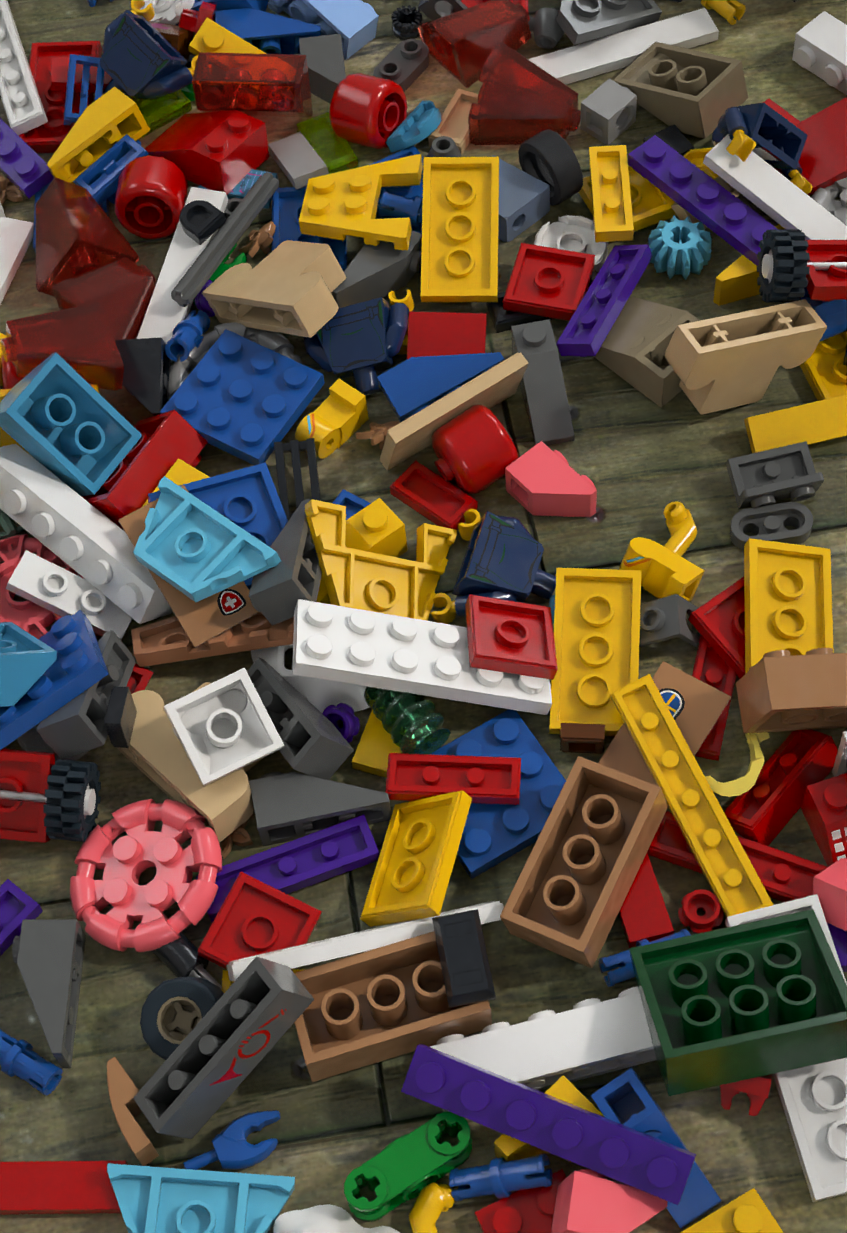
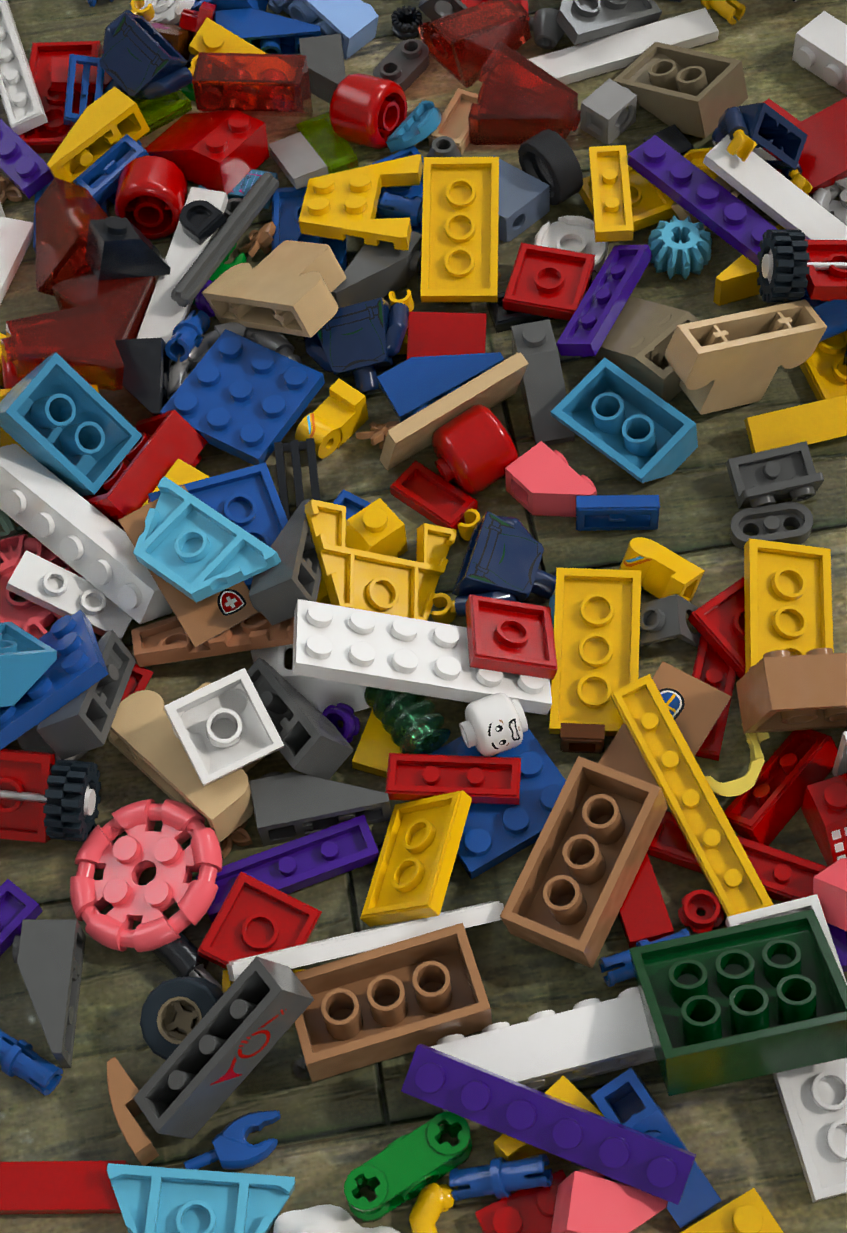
(120, 717): black tile -> none
(121, 251): none -> black slope
(463, 958): black tile -> none
(494, 724): none -> white head
(617, 512): none -> blue tile
(628, 423): none -> dark azure slope
(681, 527): yellow arm -> none
(756, 1089): red tile -> none

